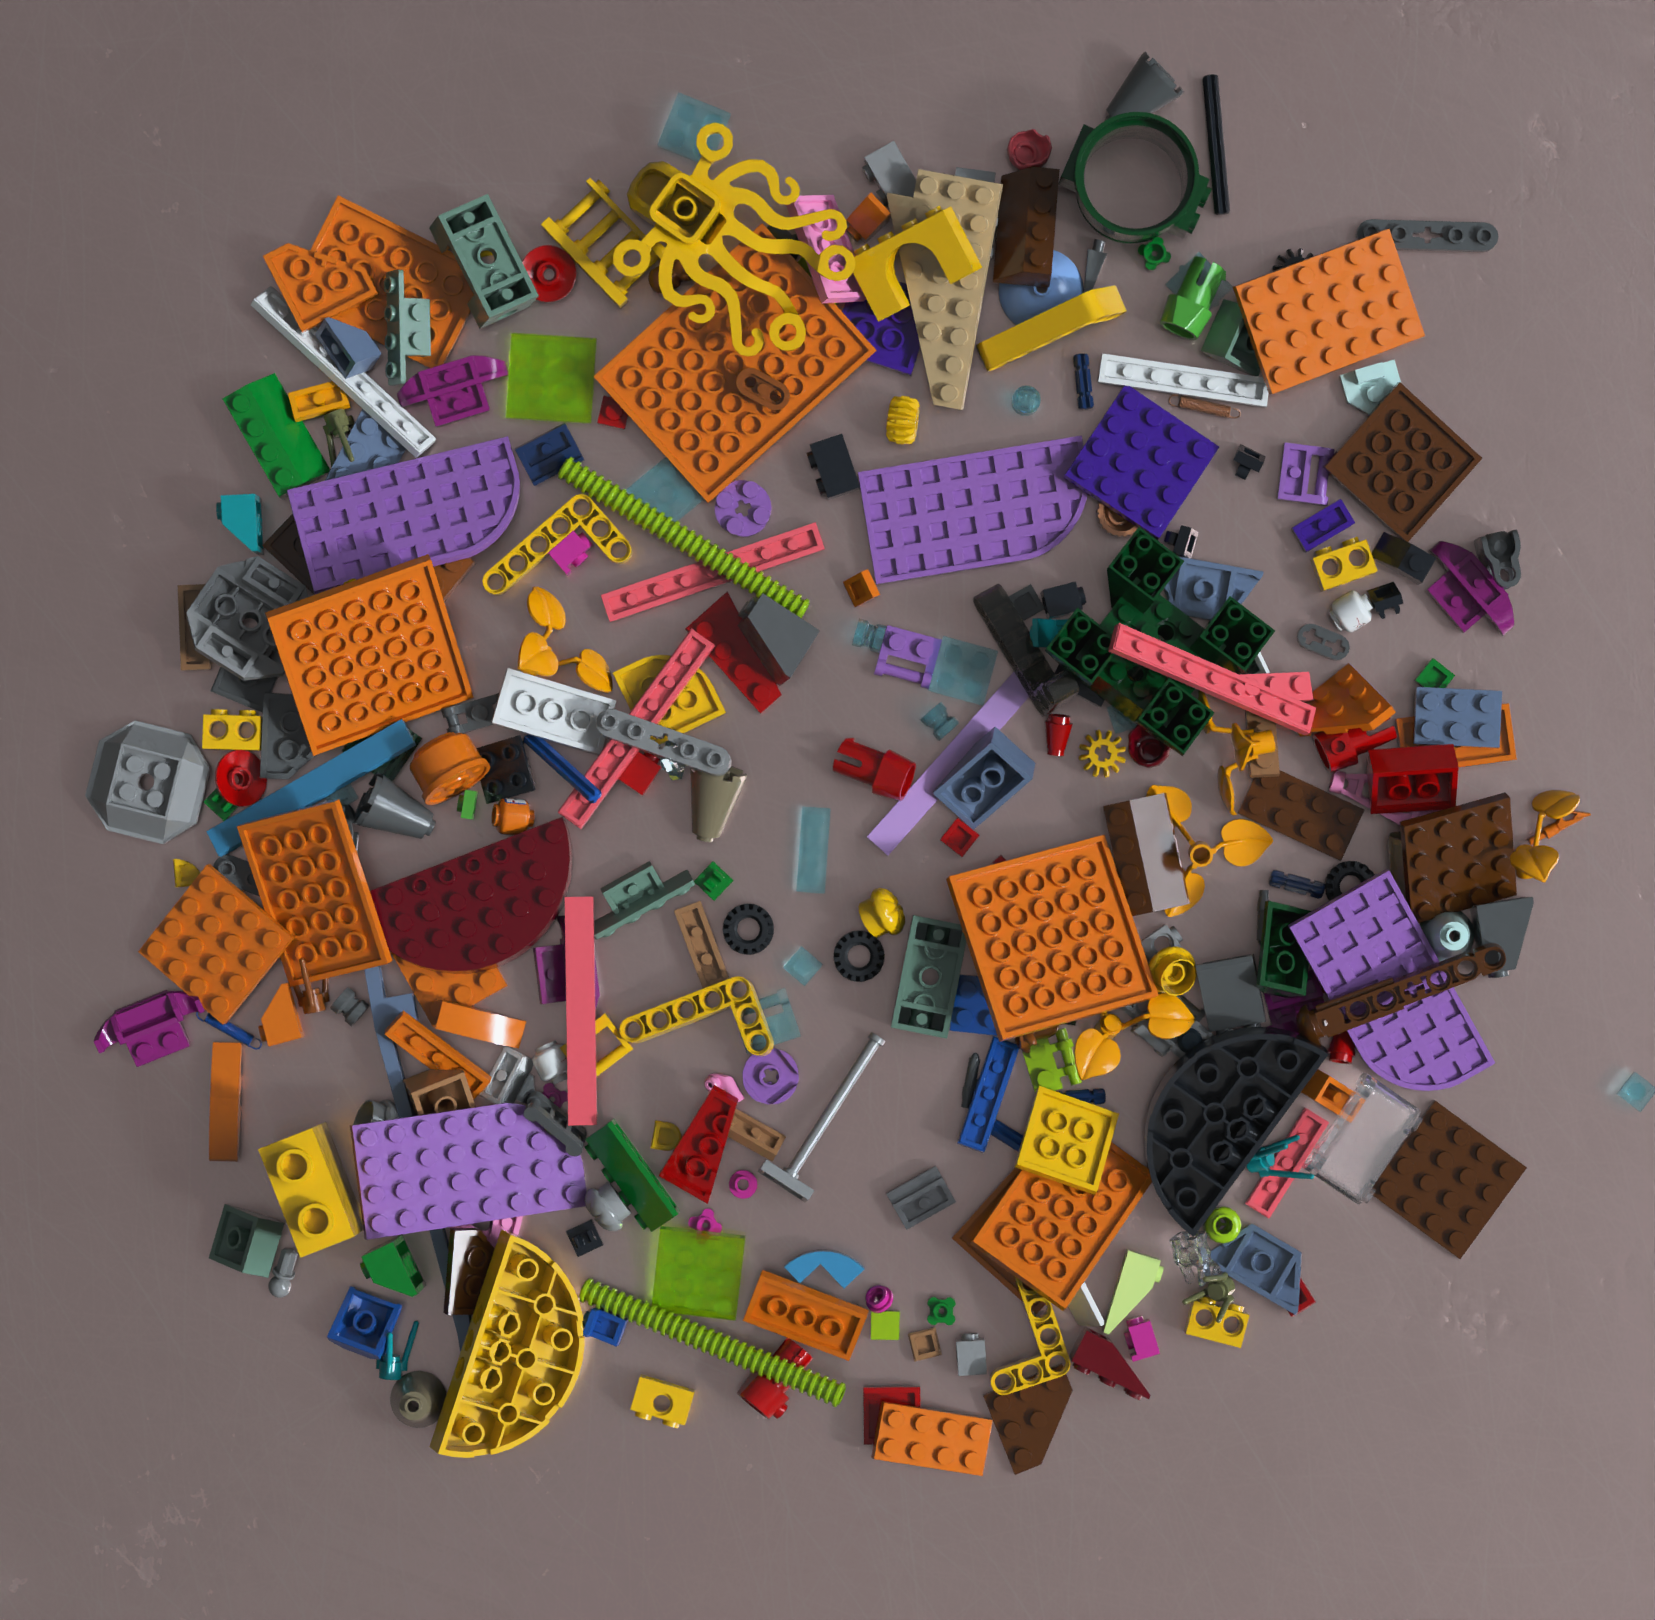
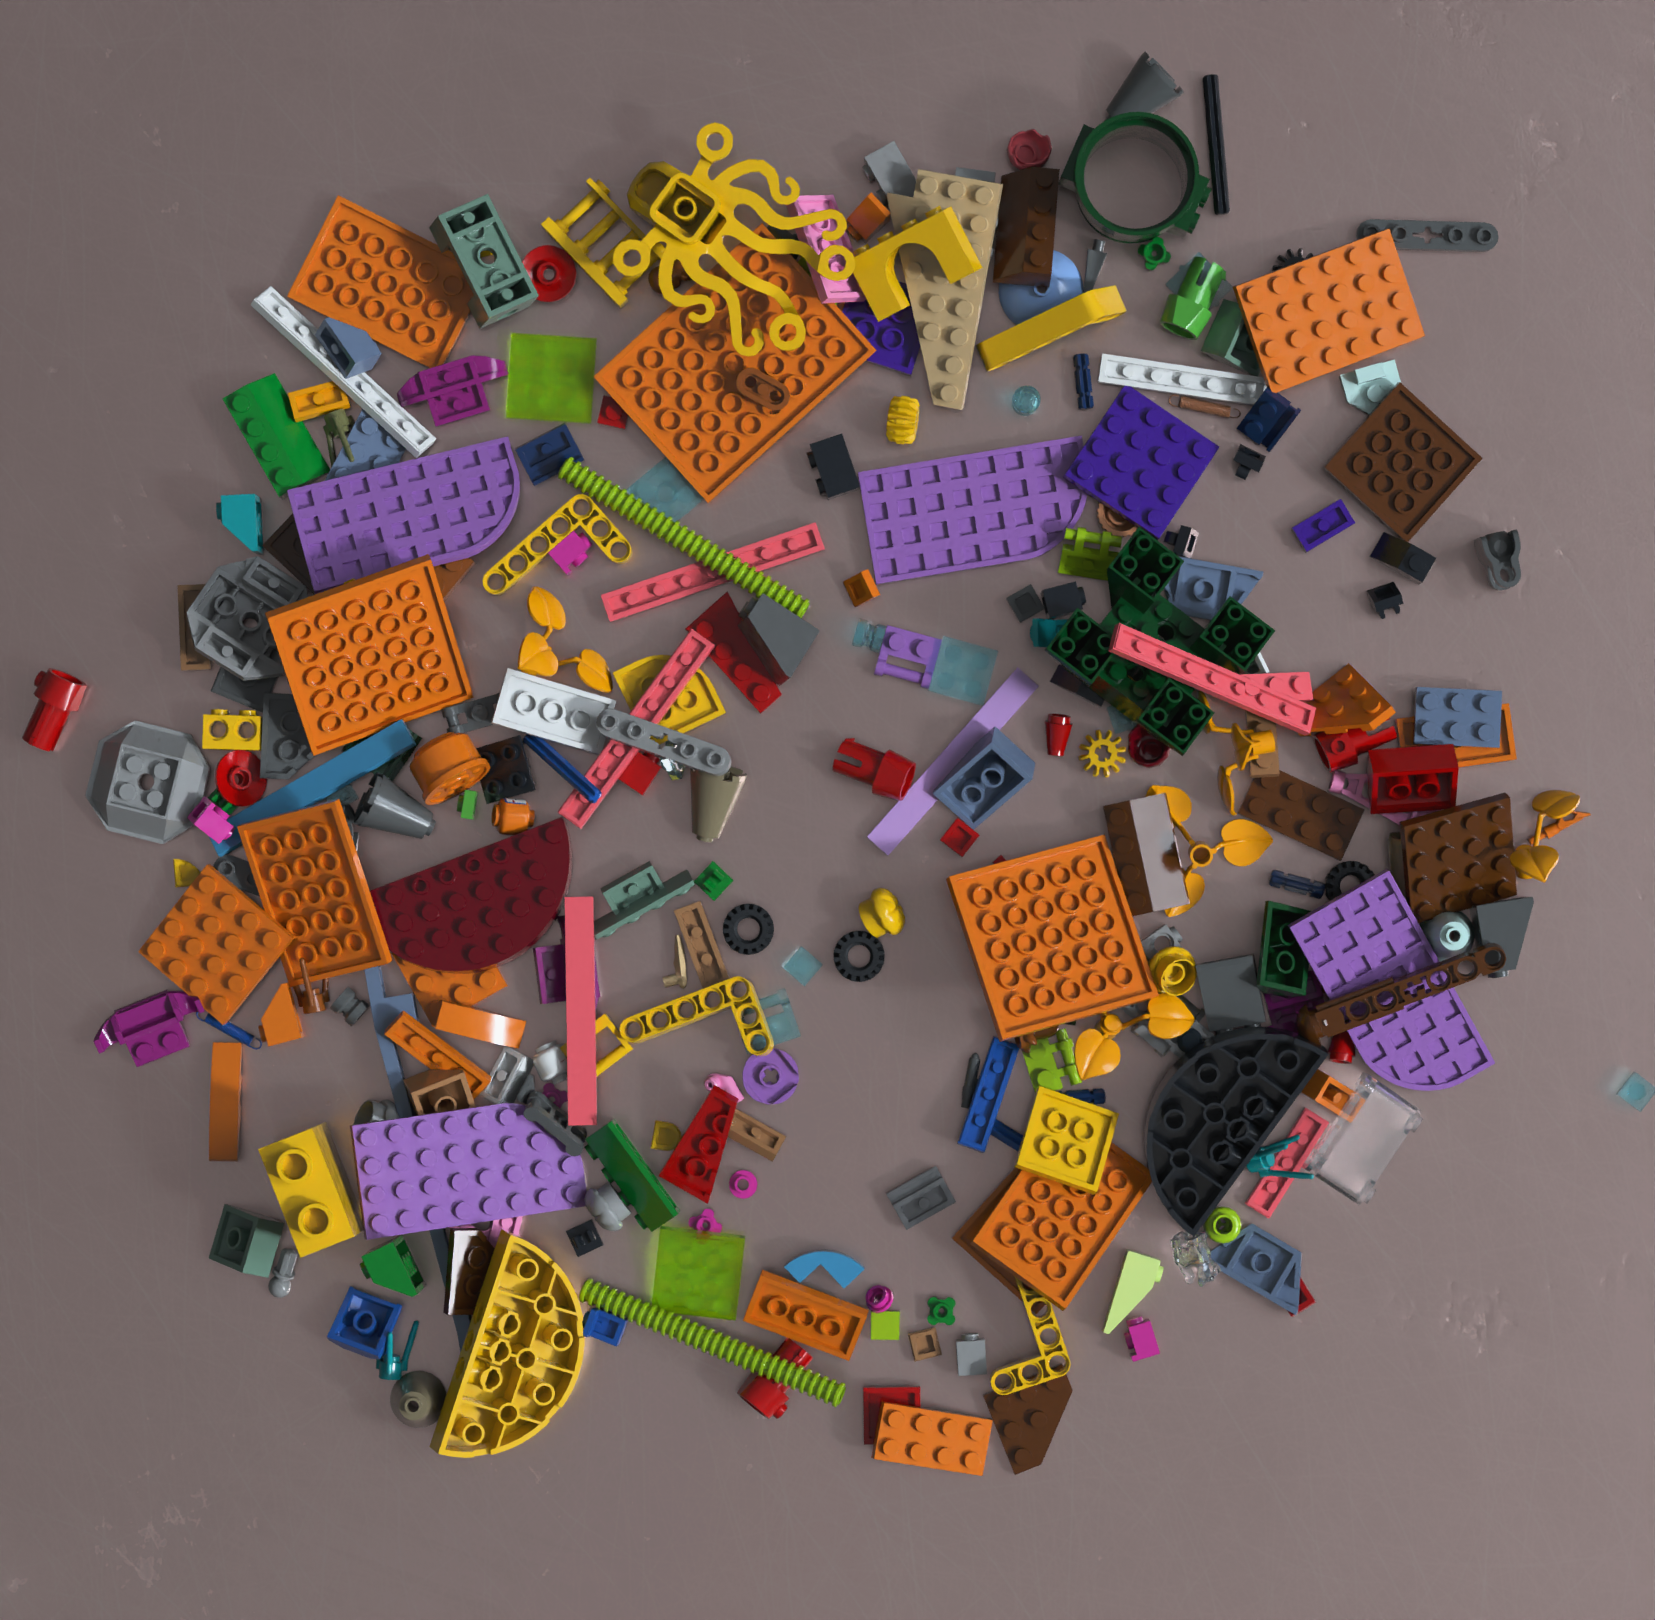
(58, 696): none -> red piece
(211, 820): none -> dark pink brick
(317, 284): orange plate -> none
(406, 327): sand green bracket -> none
(679, 1396): yellow brick -> none
(680, 976): none -> tan bar
(684, 124): clear light blue plate -> none
(757, 515): medium lavender plate -> none
(788, 1176): light grey tile -> none
(813, 849): clear light blue plate -> none
(923, 1006): sand green plate -> none
(939, 721): clear light blue wheel -> none
(971, 1009): blue plate -> none
(1028, 662): clear smoke beam -> none
(1084, 560): none -> lime plate
(1084, 1308): white slope -> none
(1098, 1354): dark red slope -> none
(1213, 1330): yellow brick -> none
(1219, 1289): olive plant -> none
(1263, 896): dark grey piece -> none
(1268, 419): none -> dark blue plate
(1296, 471): medium lavender plate -> none
(1320, 648): dark grey beam -> none
(1345, 571): yellow brick -> none
(1351, 611): white head -> none
(1434, 675): green plate -> none
(1447, 1179): reddish brown plate -> none
(1469, 590): magenta plate -> none

